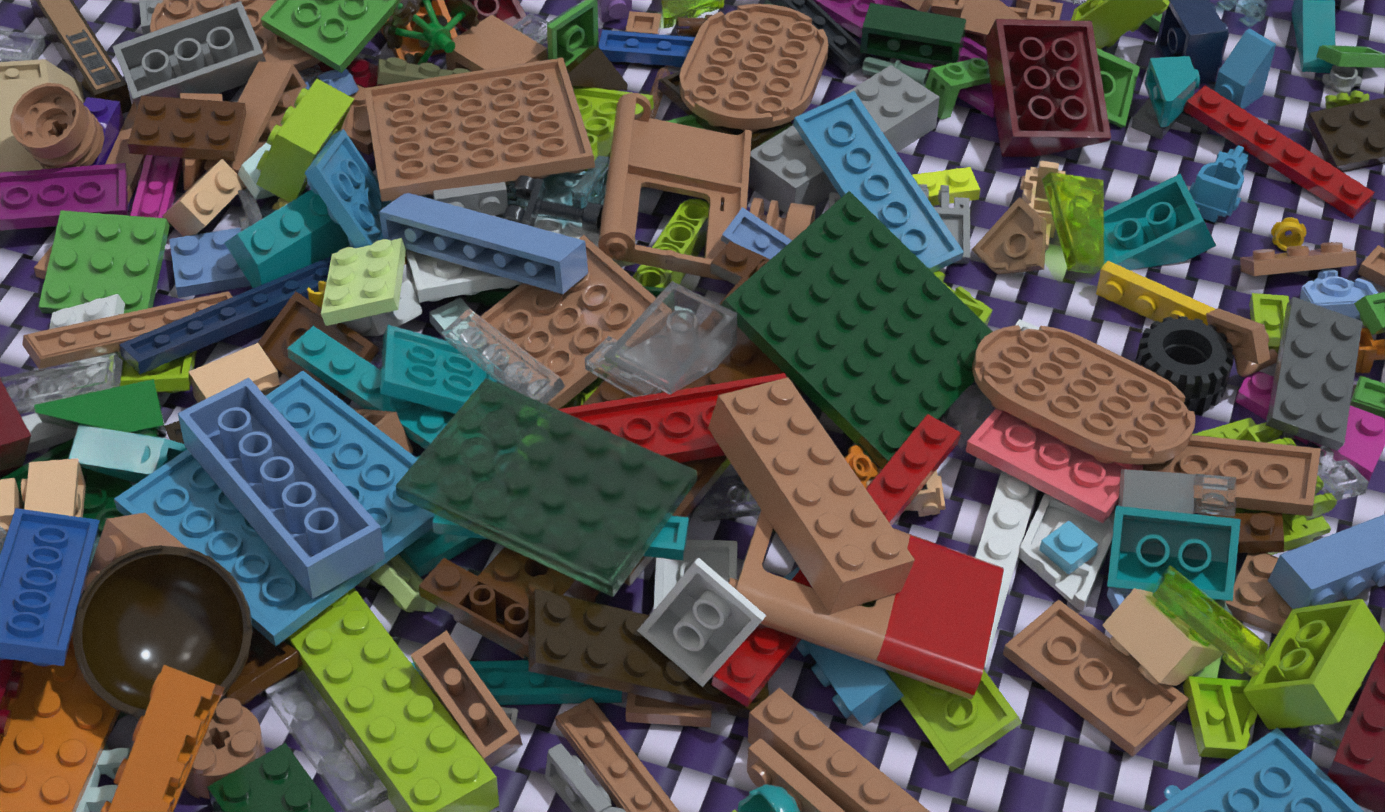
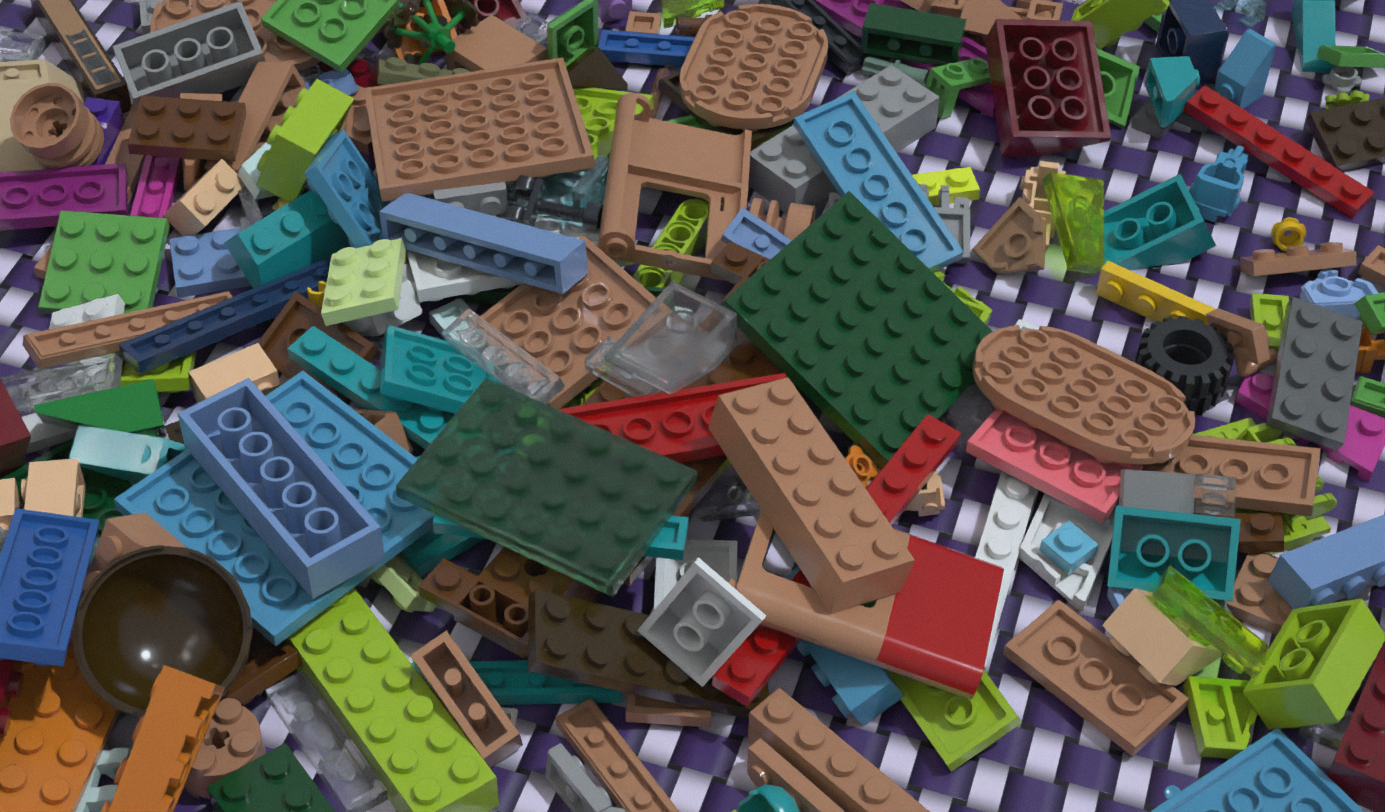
(1340, 476): clear plate -> none

